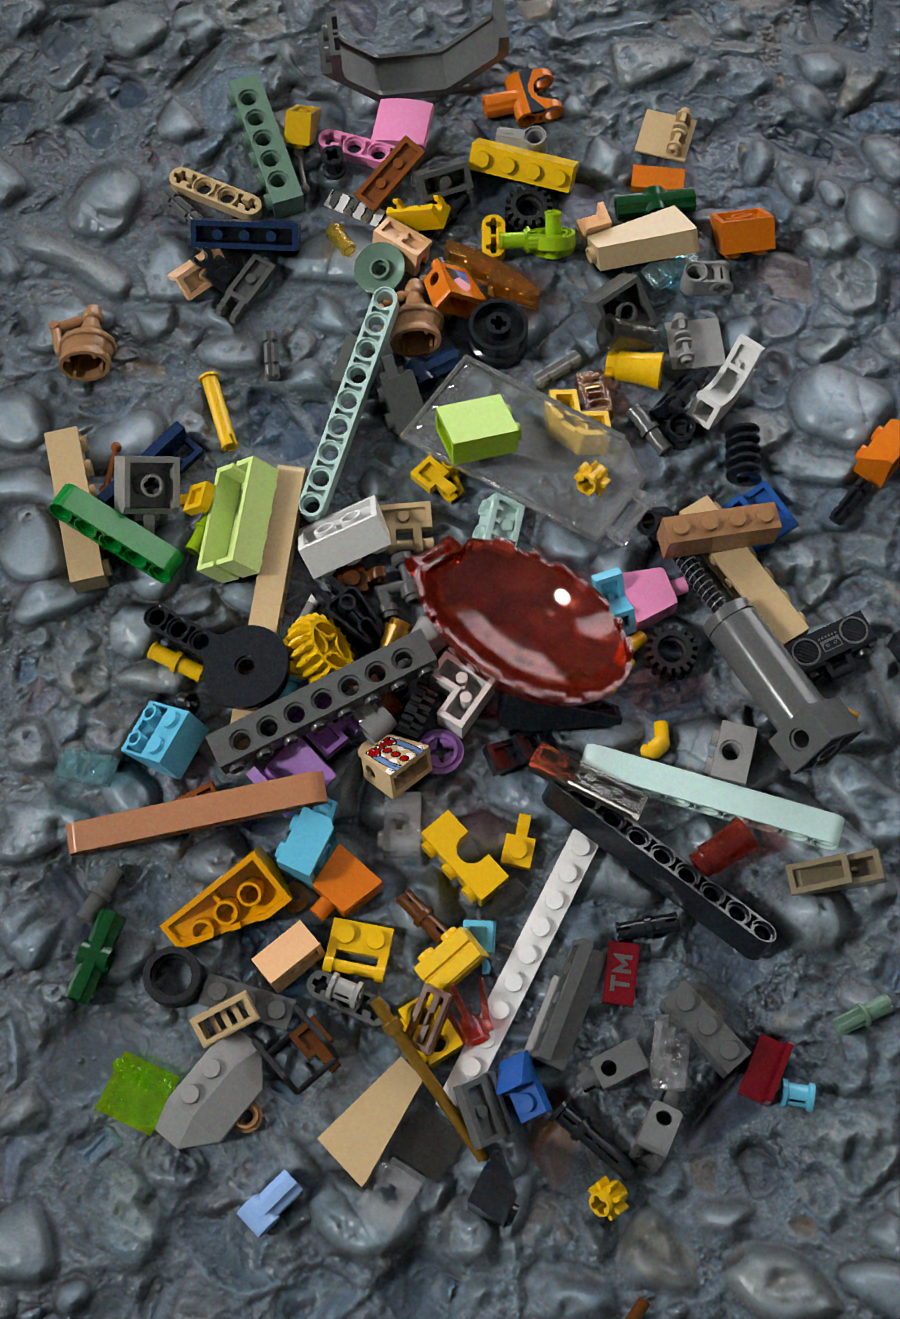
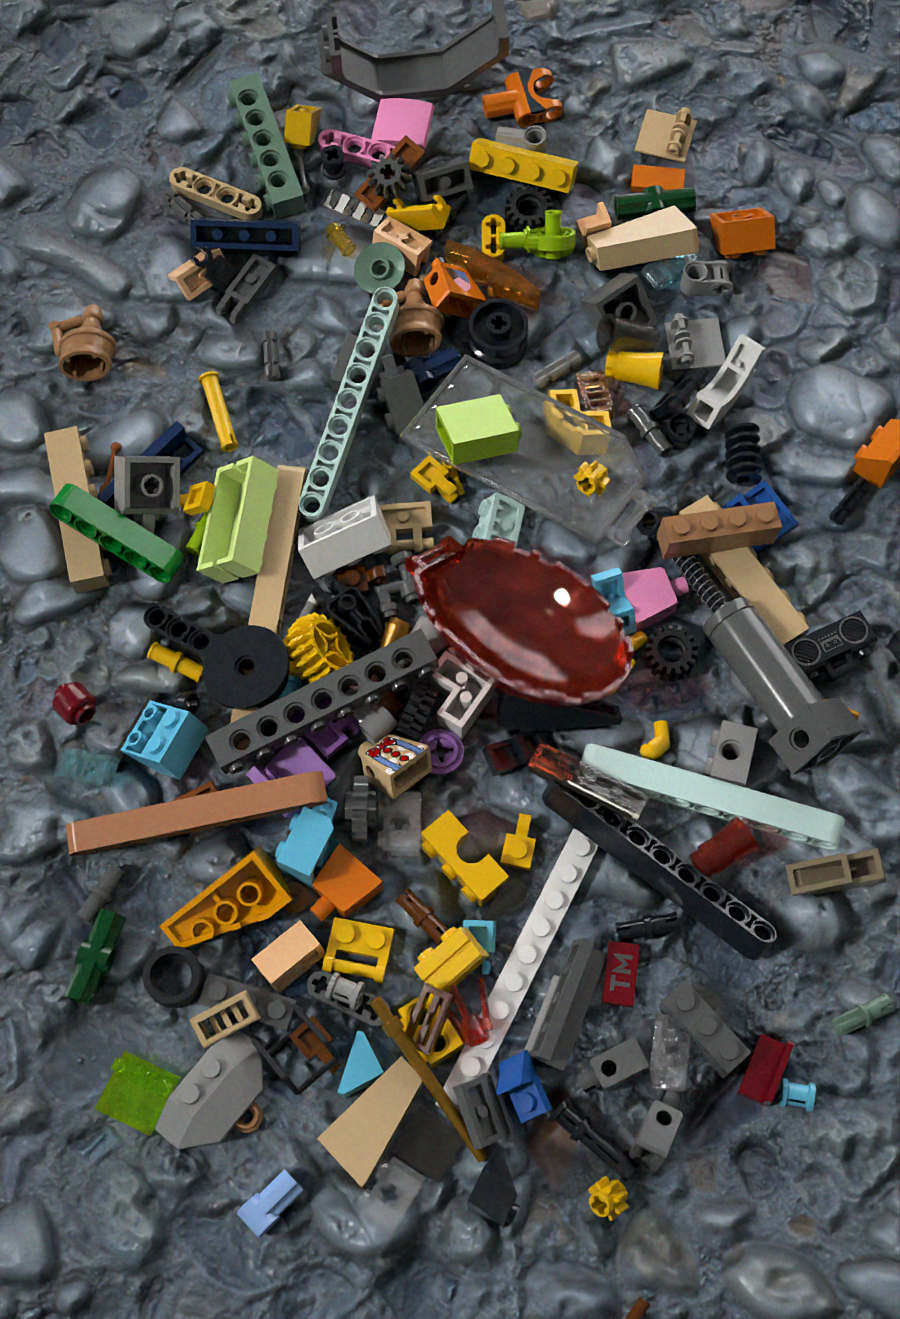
(74, 703): none -> dark red head
(360, 808): none -> dark grey gear
(361, 1068): none -> medium azure slope
(382, 169): none -> dark grey gear

